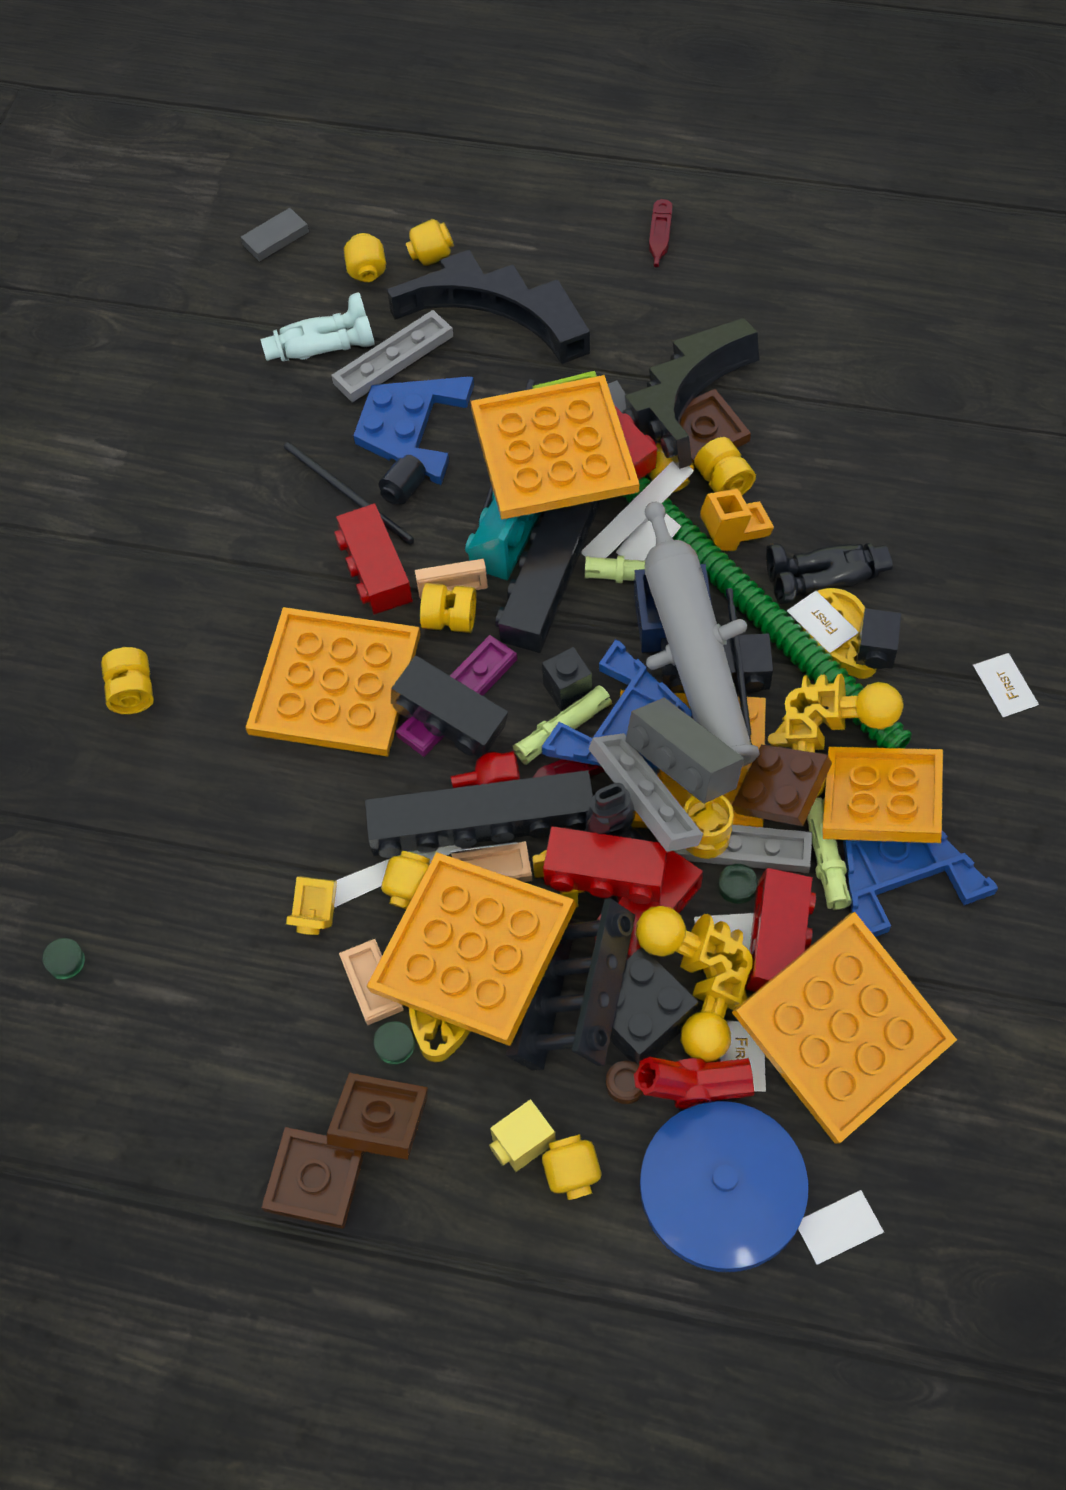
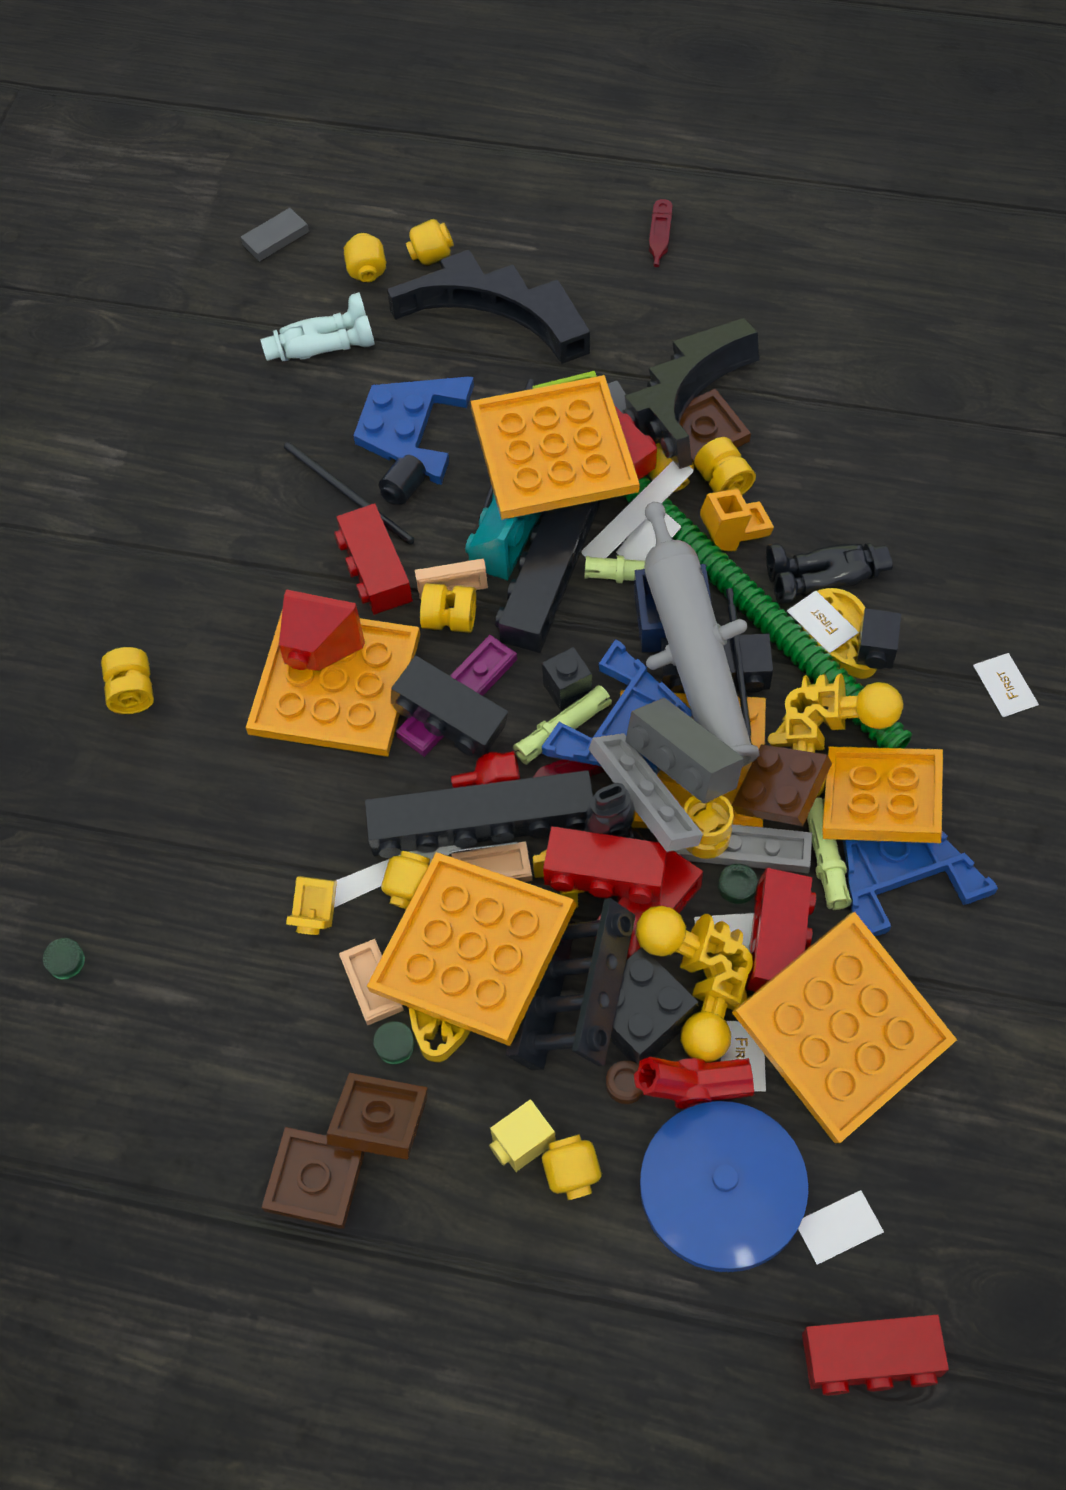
(318, 630): none -> red slope
(392, 355): light grey plate -> none
(875, 1354): none -> red brick

